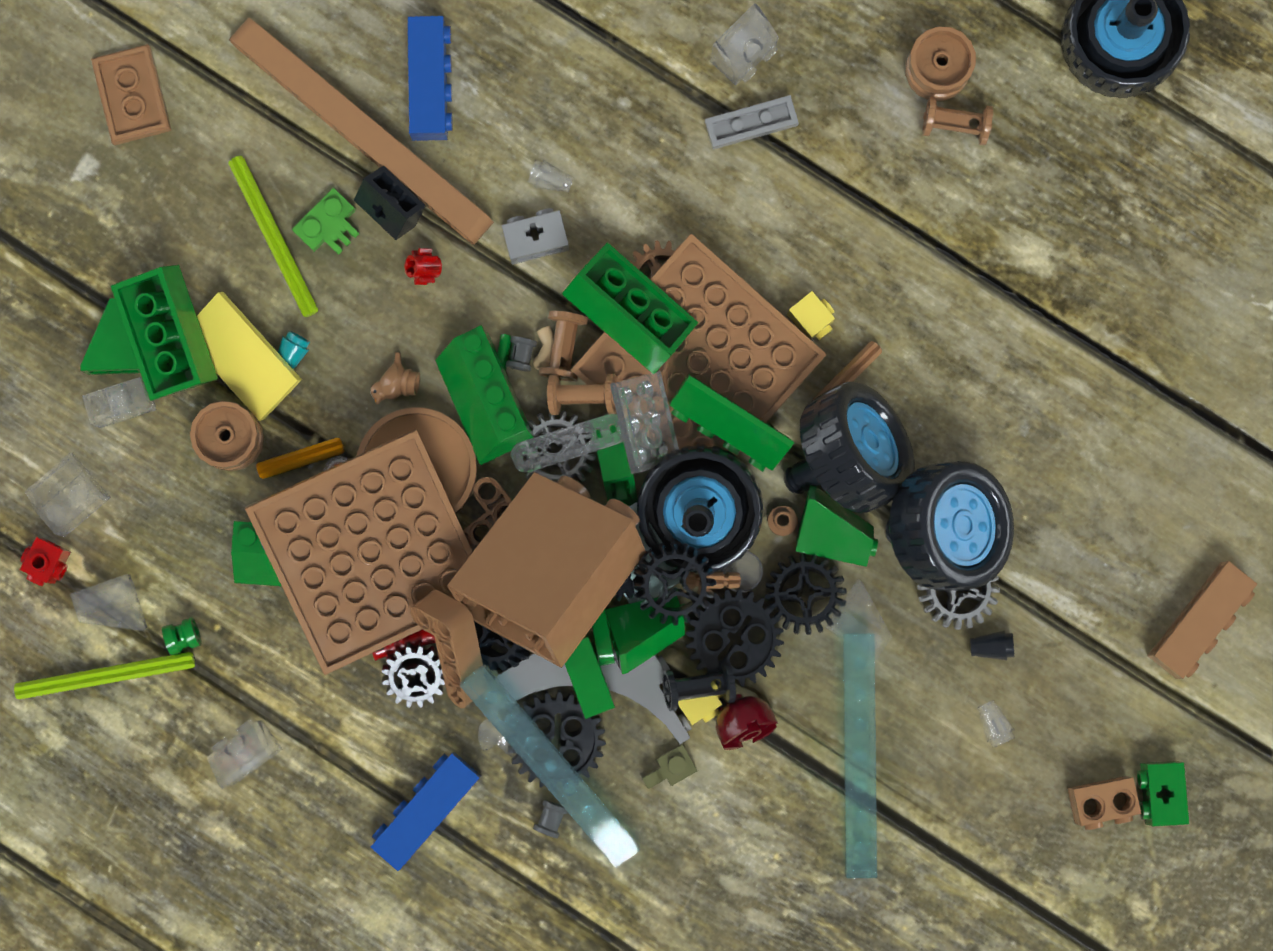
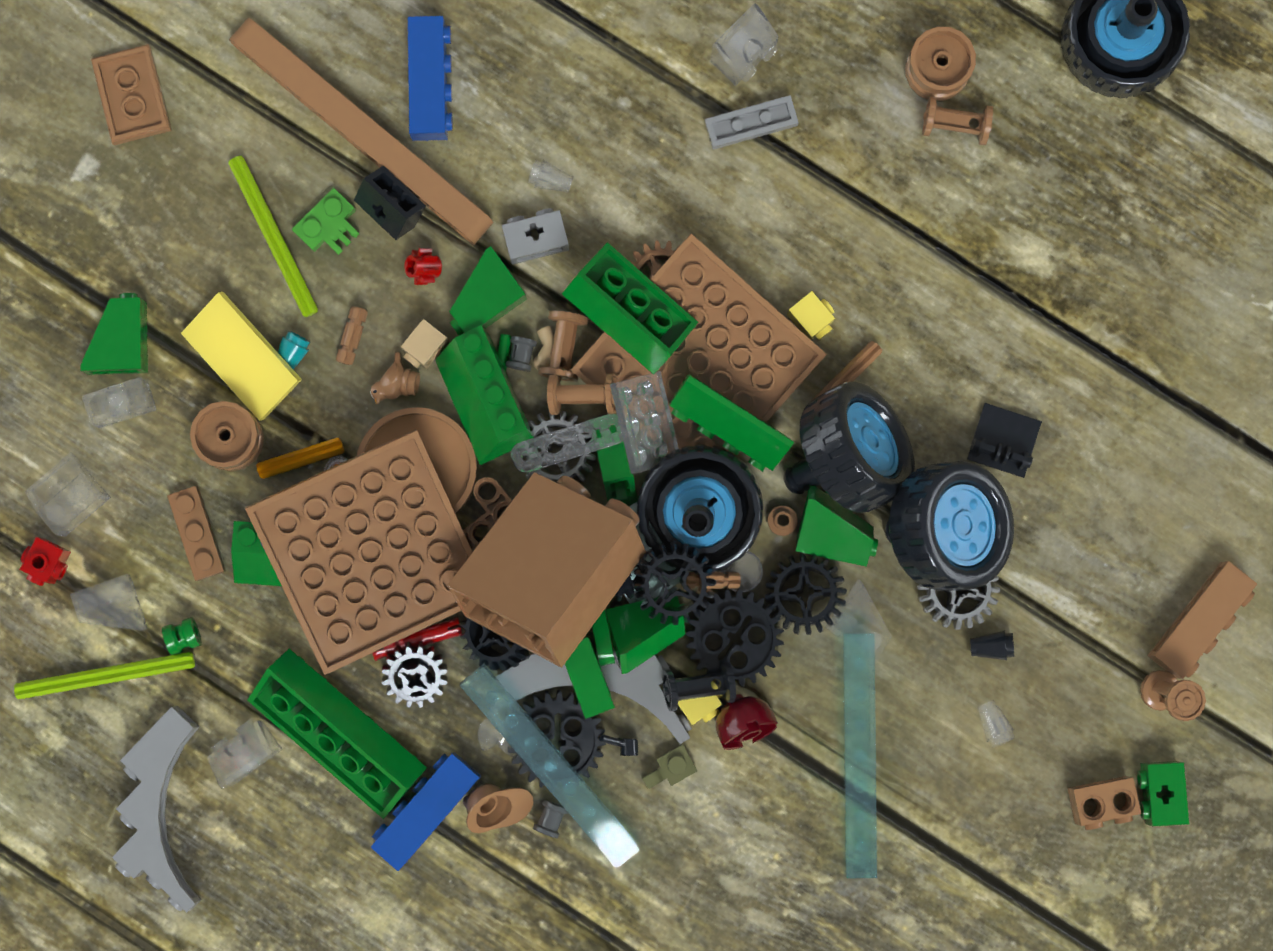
(149, 849): none -> light grey arch
(164, 332): green slope -> none
(196, 533): none -> medium nougat plate
(336, 733): none -> green slope
(351, 335): none -> medium nougat axle
(424, 345): none -> tan brick
(454, 637): medium nougat beam -> none
(486, 295): none -> green slope
(496, 808): none -> medium nougat piece
(628, 747): none -> black hand
(1004, 440): none -> black hinge
(1180, 698): none -> medium nougat hose

